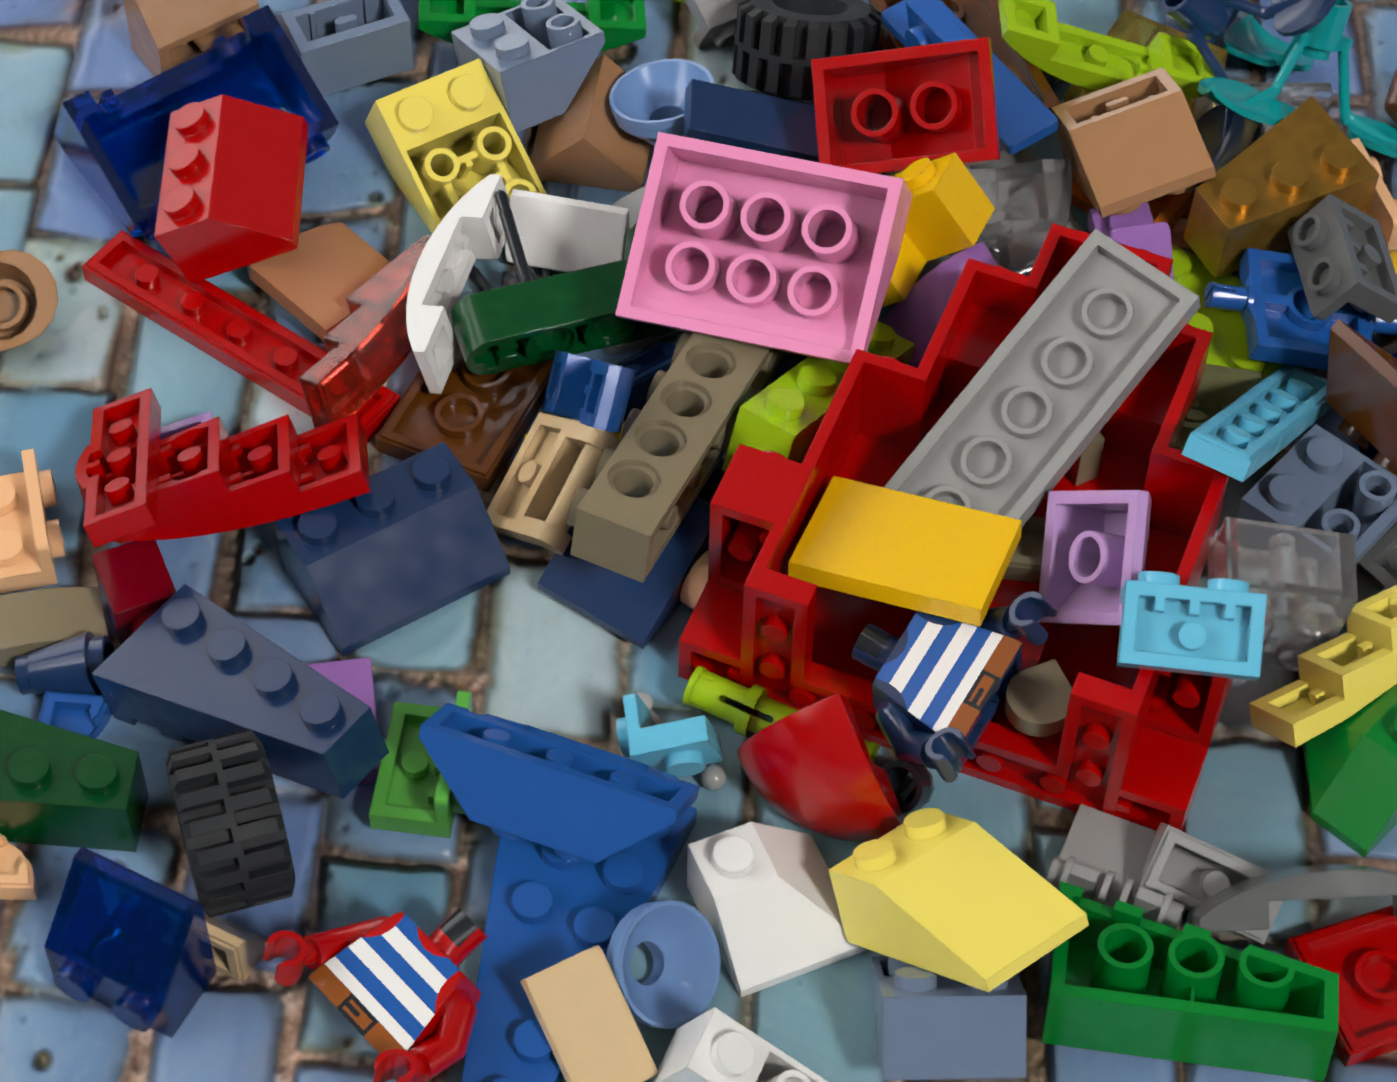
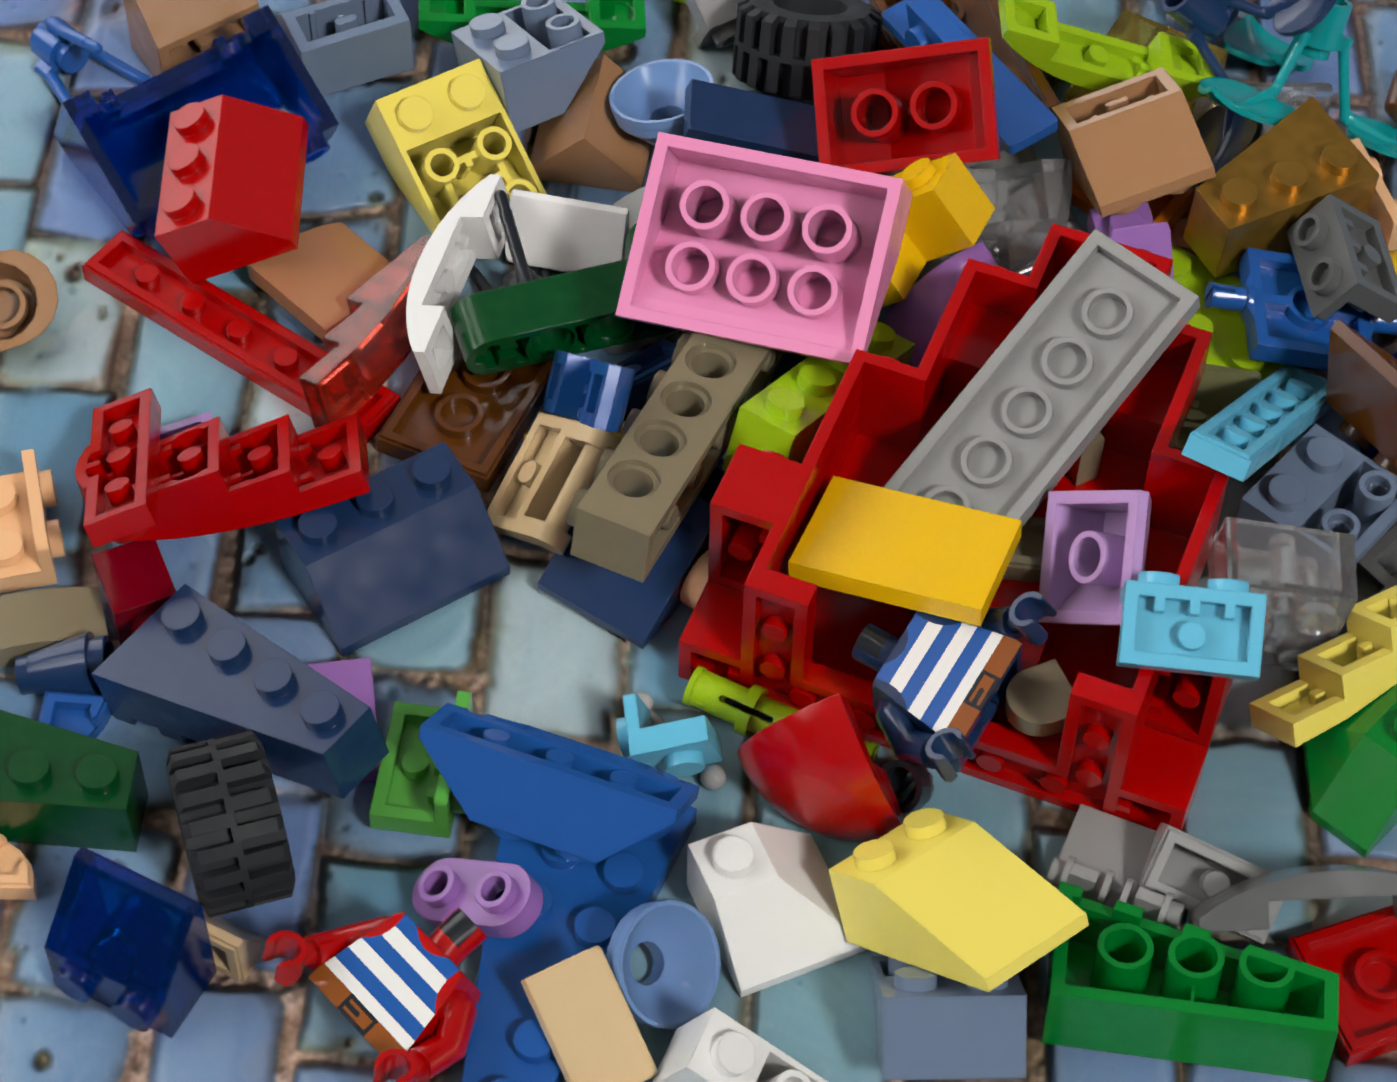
(67, 50): none -> blue plant
(474, 889): none -> medium lavender plate

